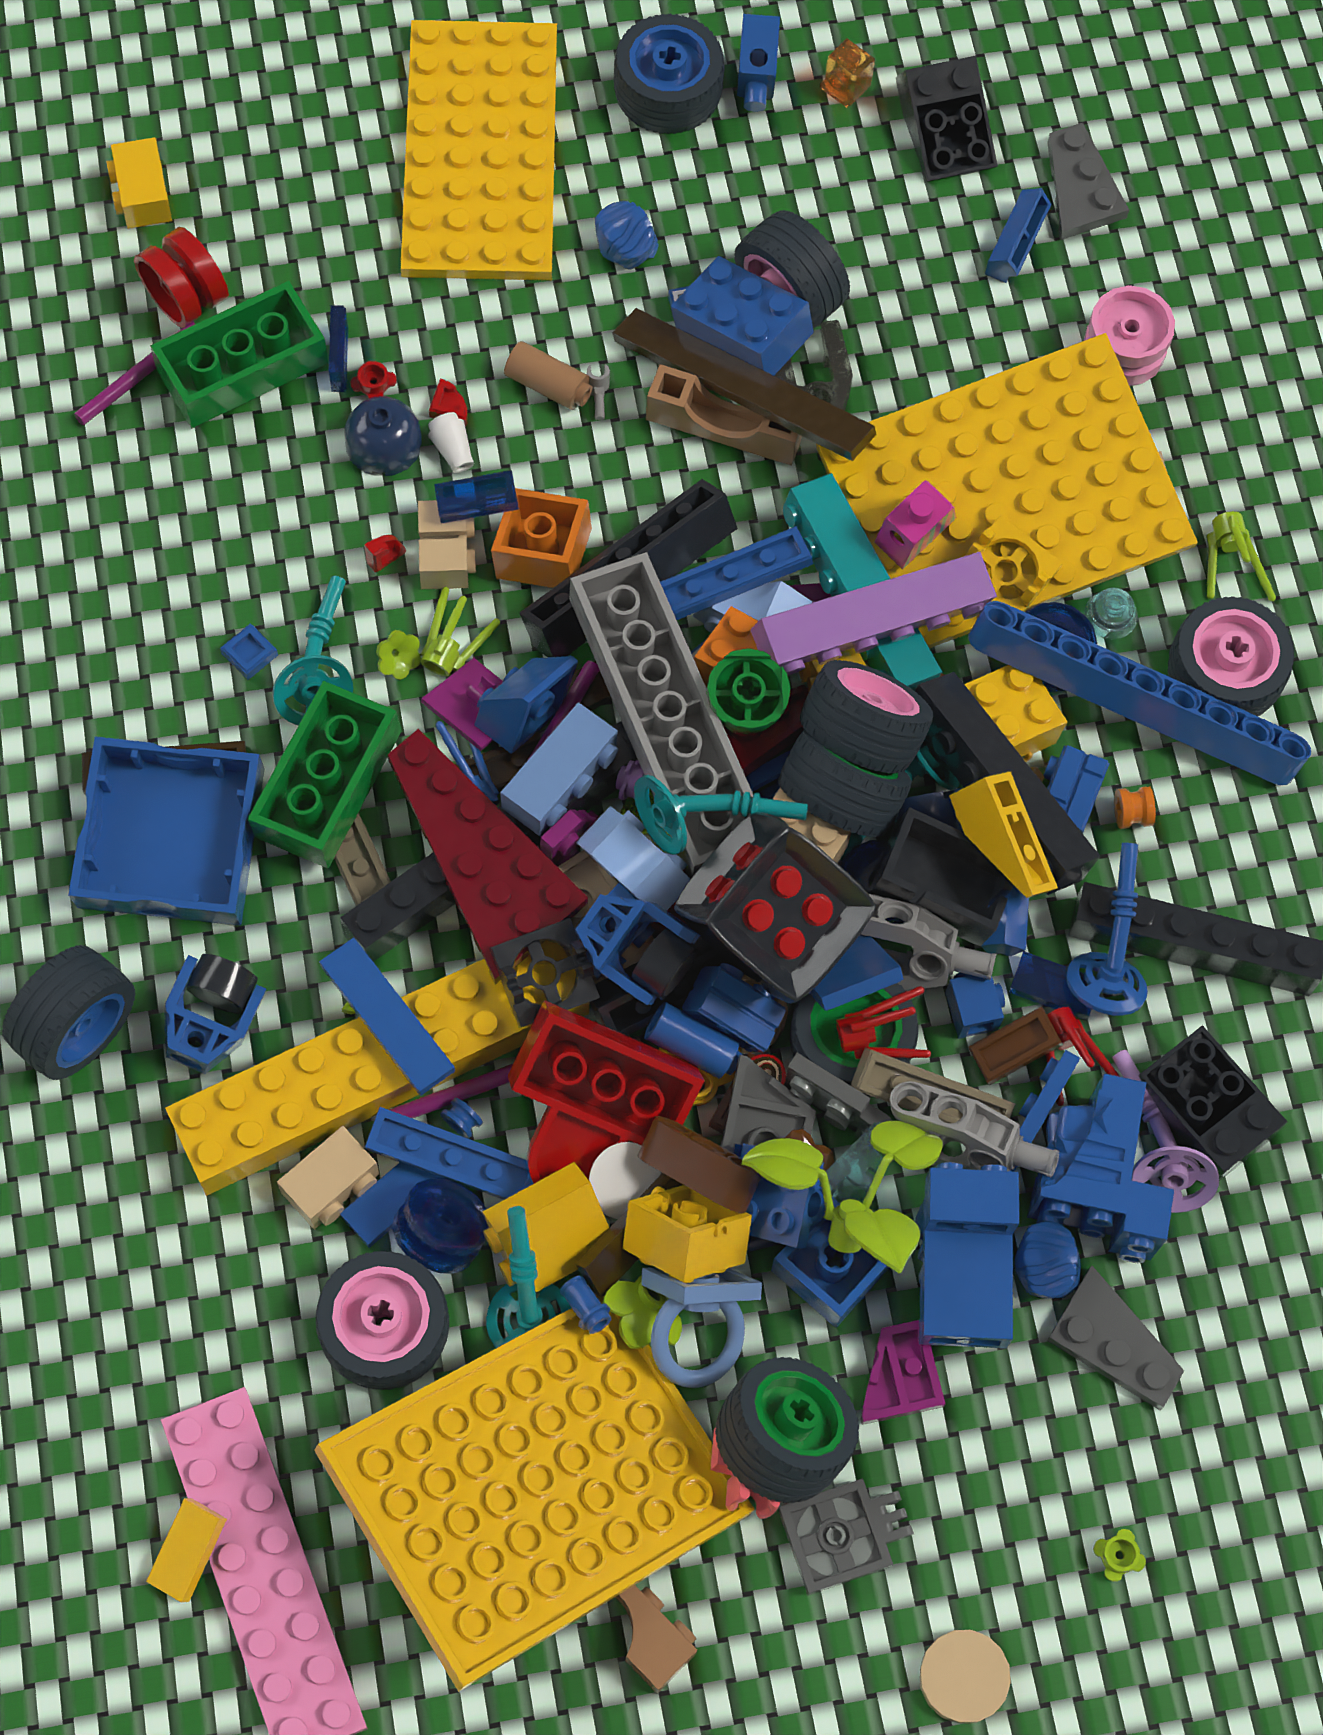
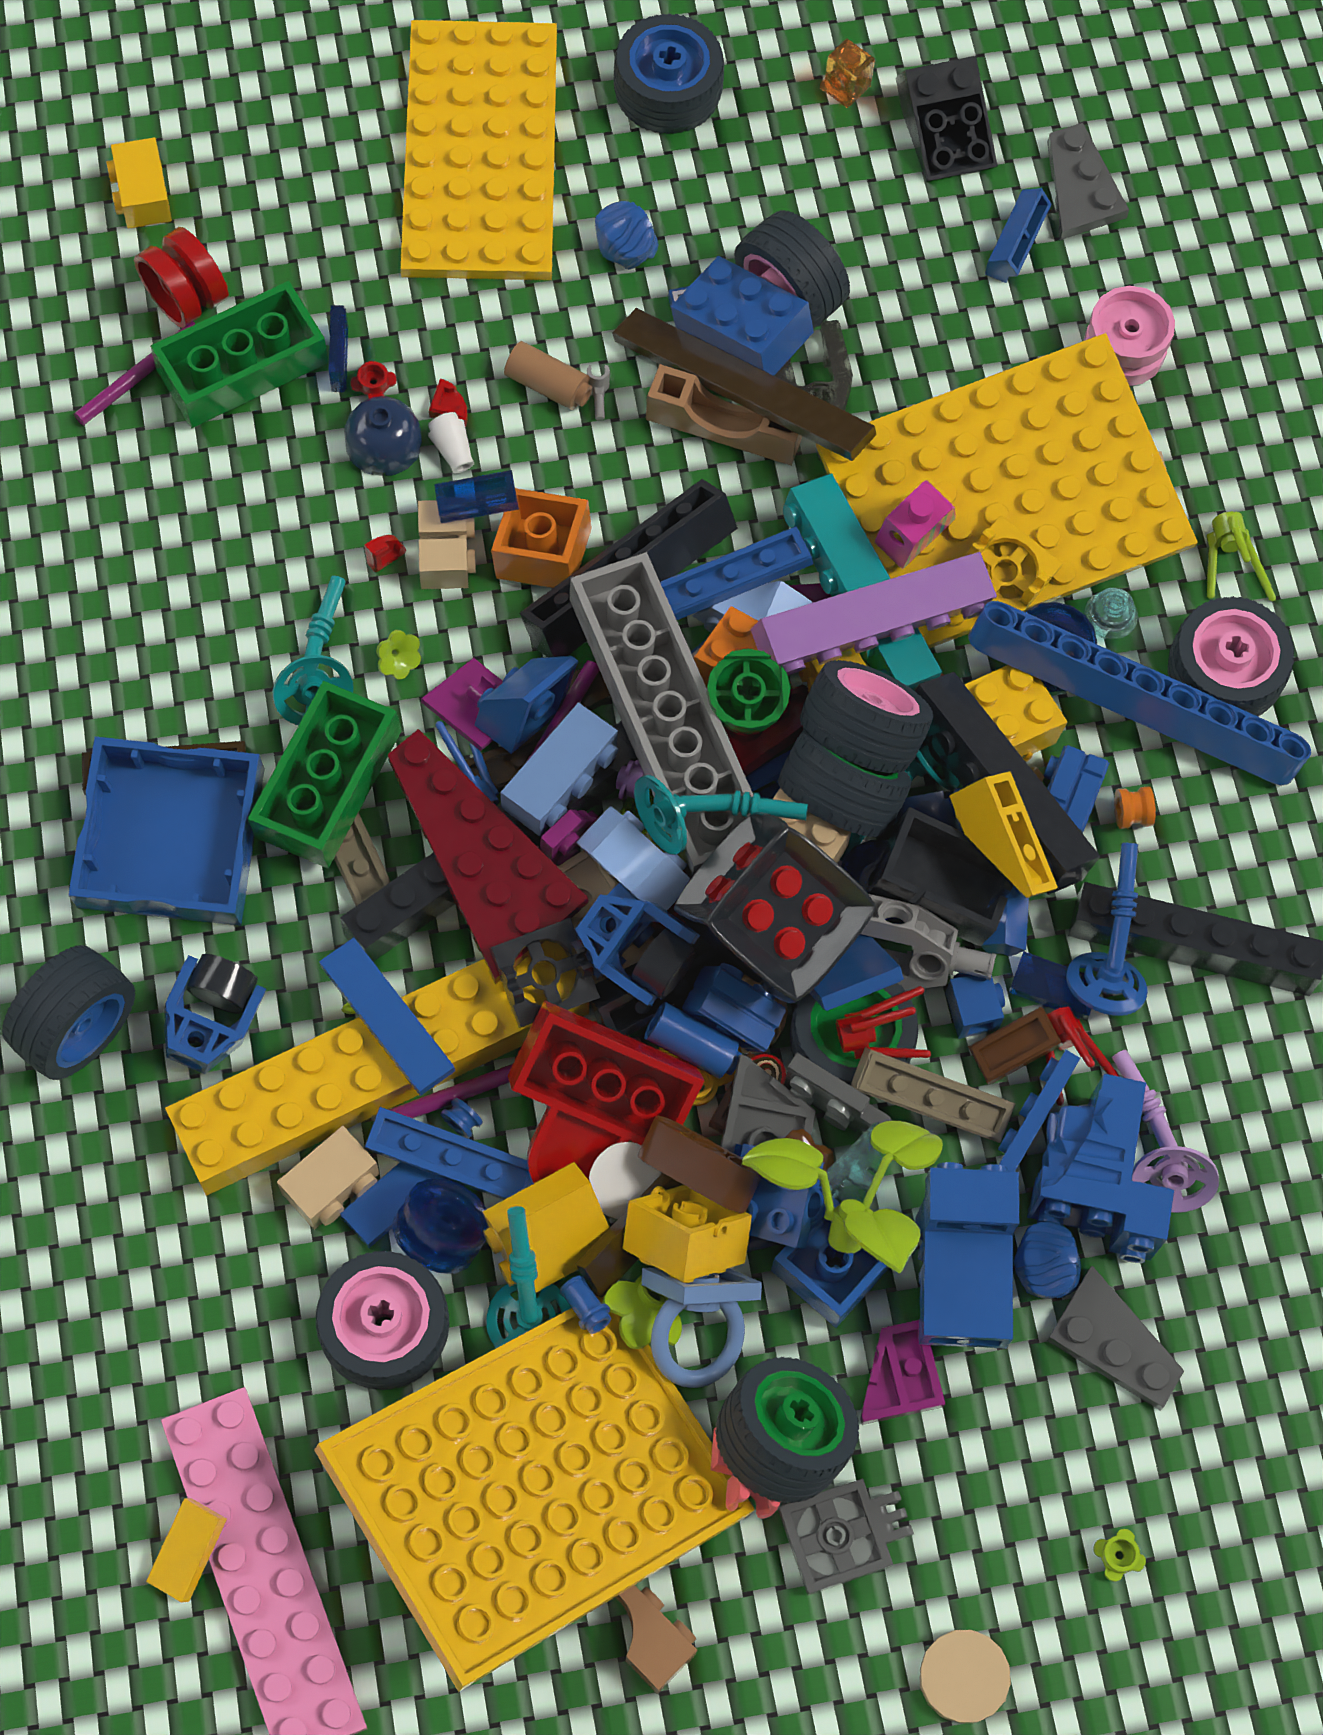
(249, 651): blue tile -> none
(441, 653): lime plant -> none
(758, 60): blue torso -> none
(983, 1131): light grey piece -> none
(1211, 1102): black slope -> none

